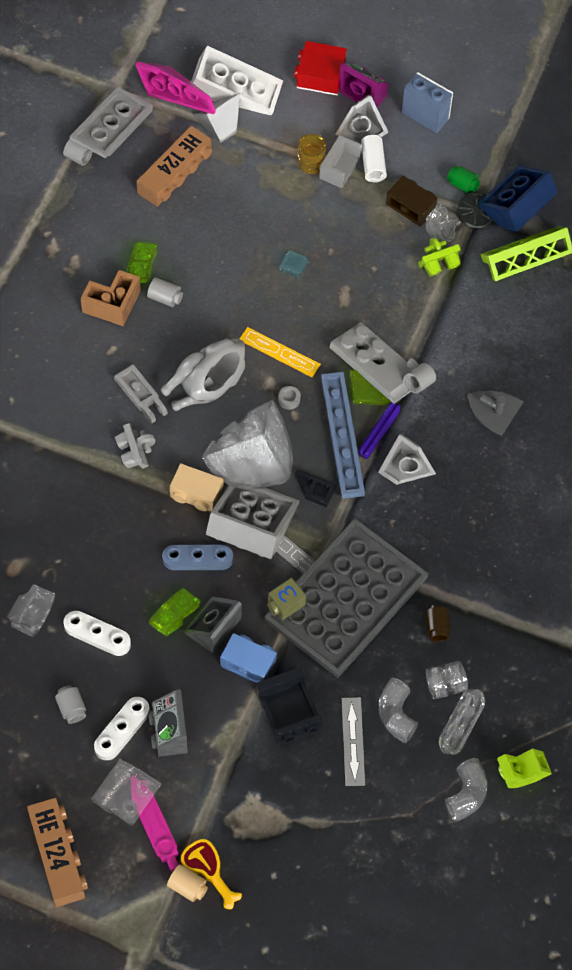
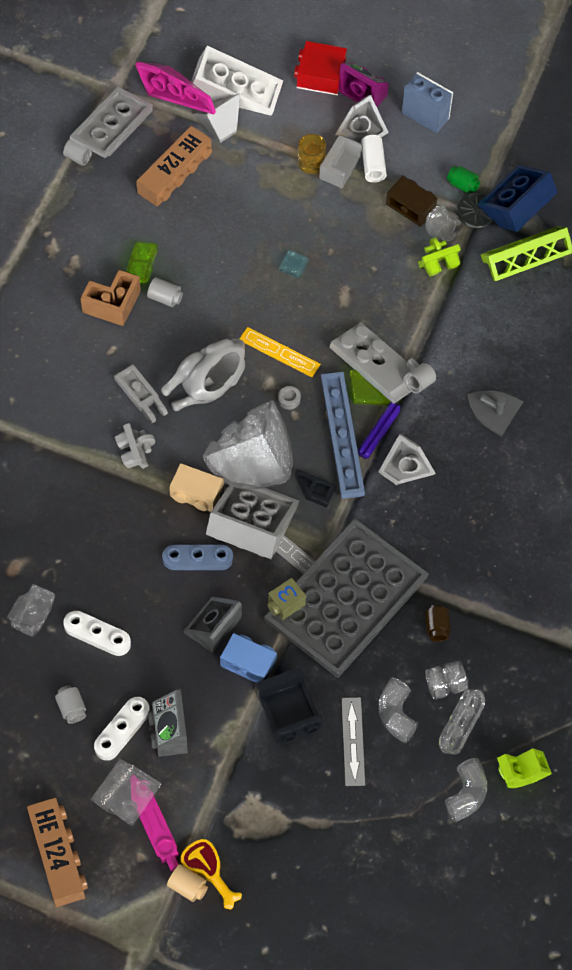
(173, 611): clear neon green slope -> none

